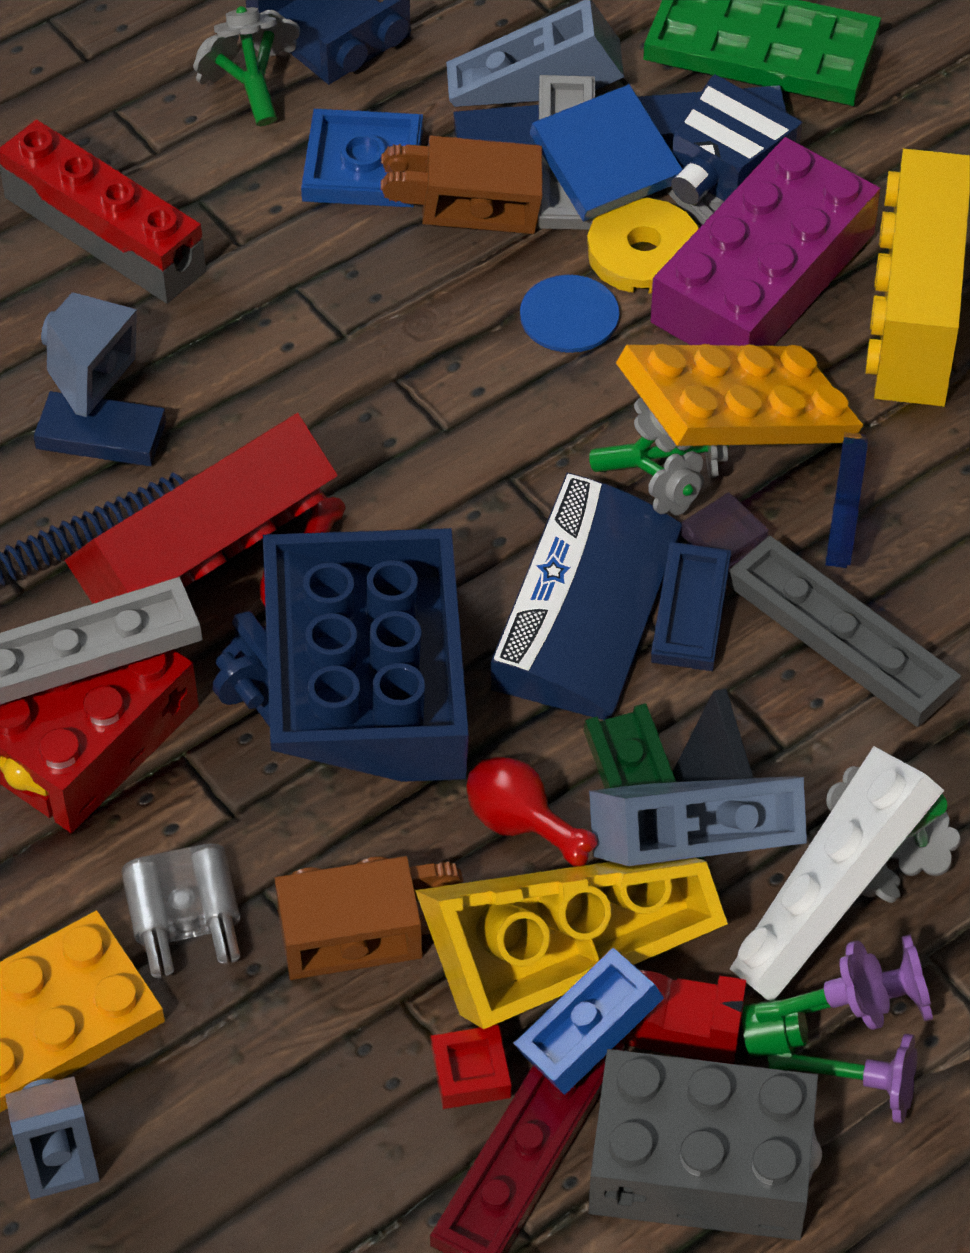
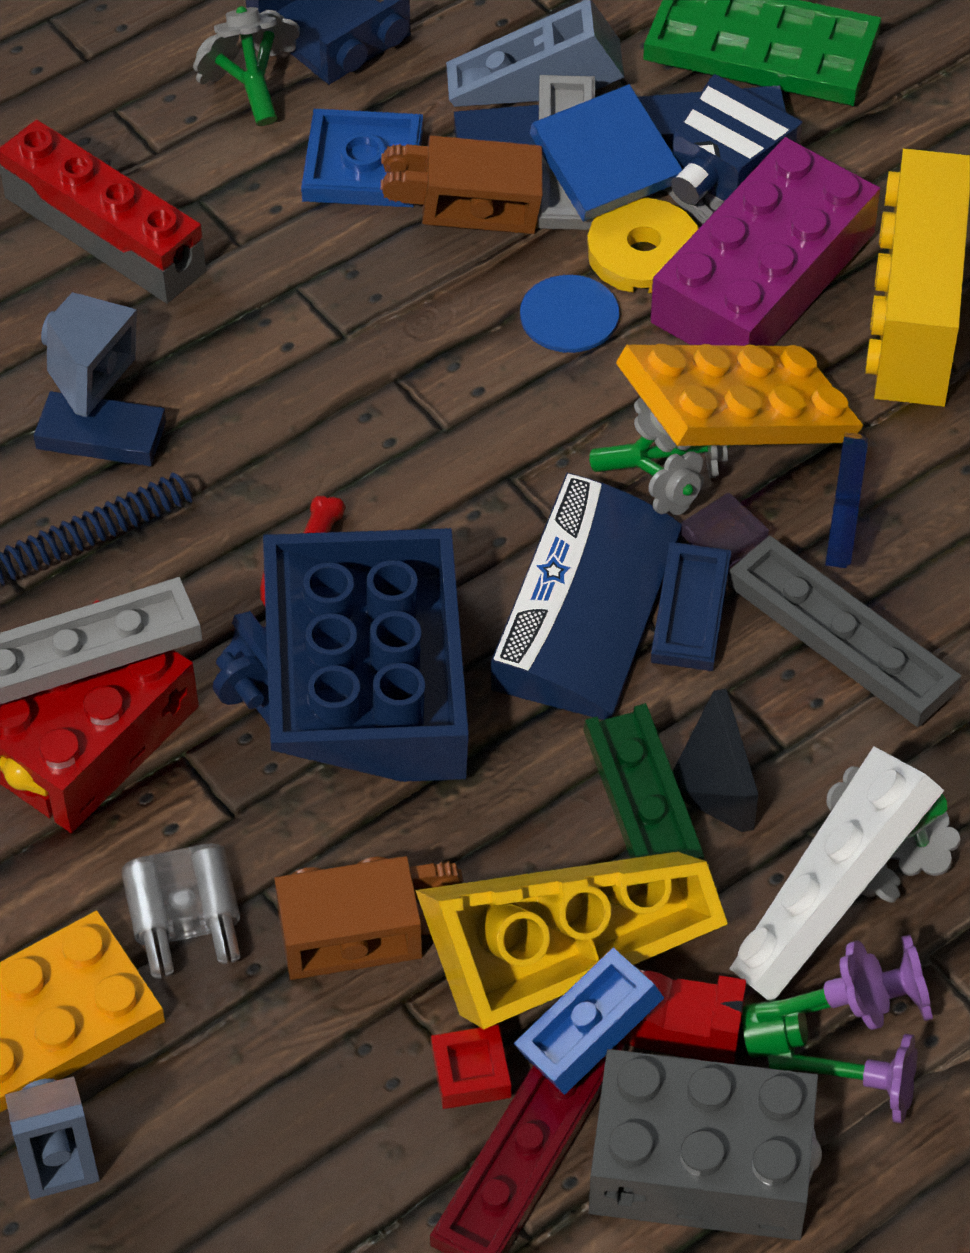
(212, 512): red brick -> none
(513, 801): red piece -> none
(696, 818): sand blue slope -> none

